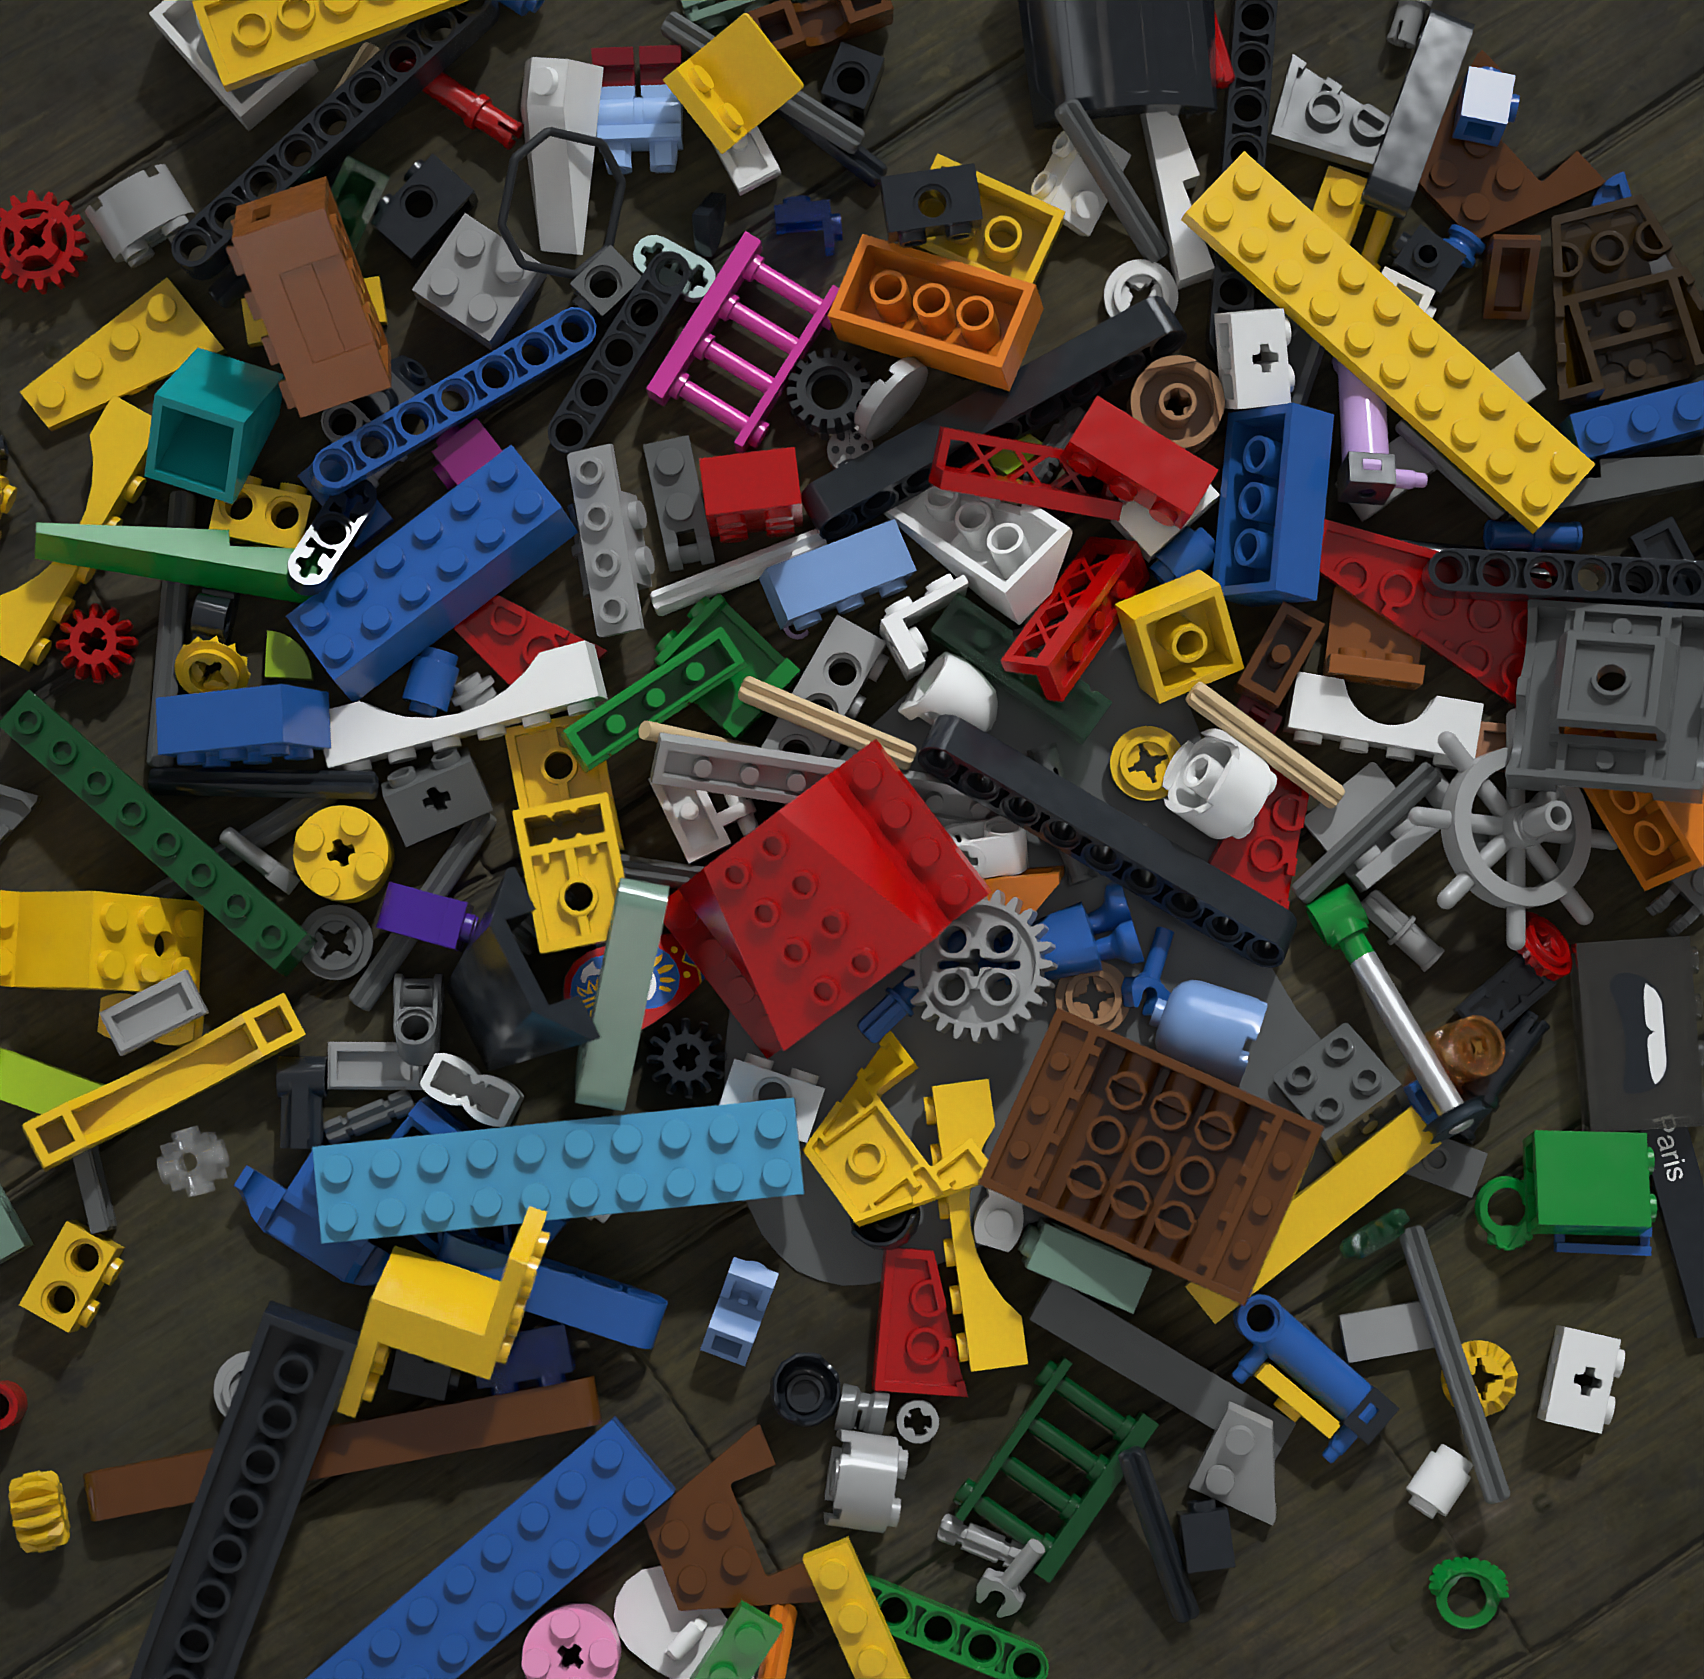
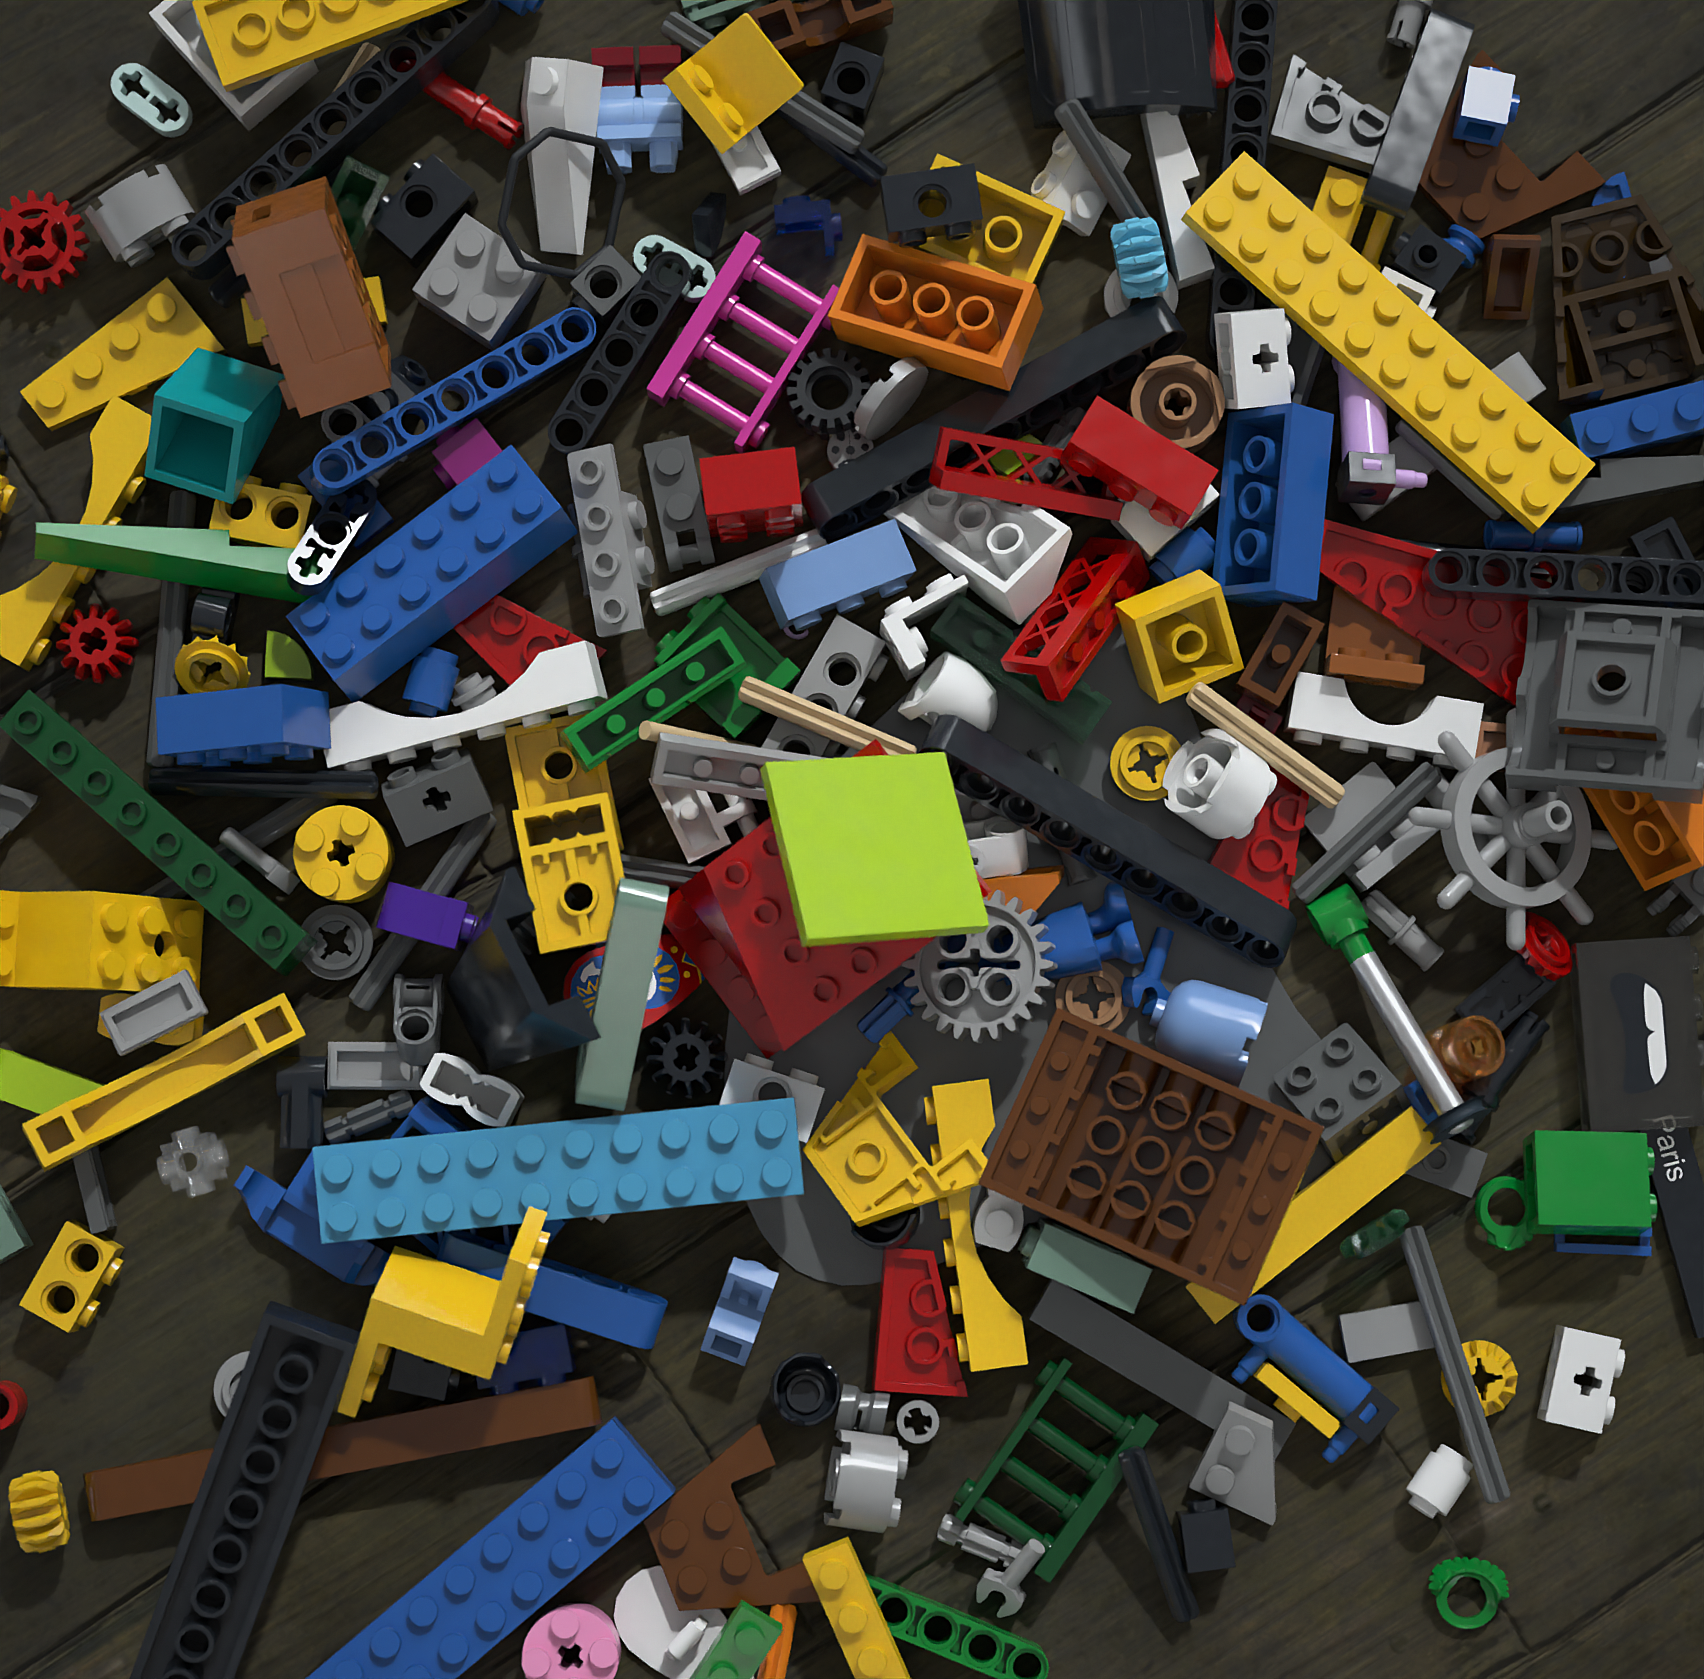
(158, 91): none -> light aqua beam
(873, 848): none -> lime tile
(1139, 257): none -> medium azure gear

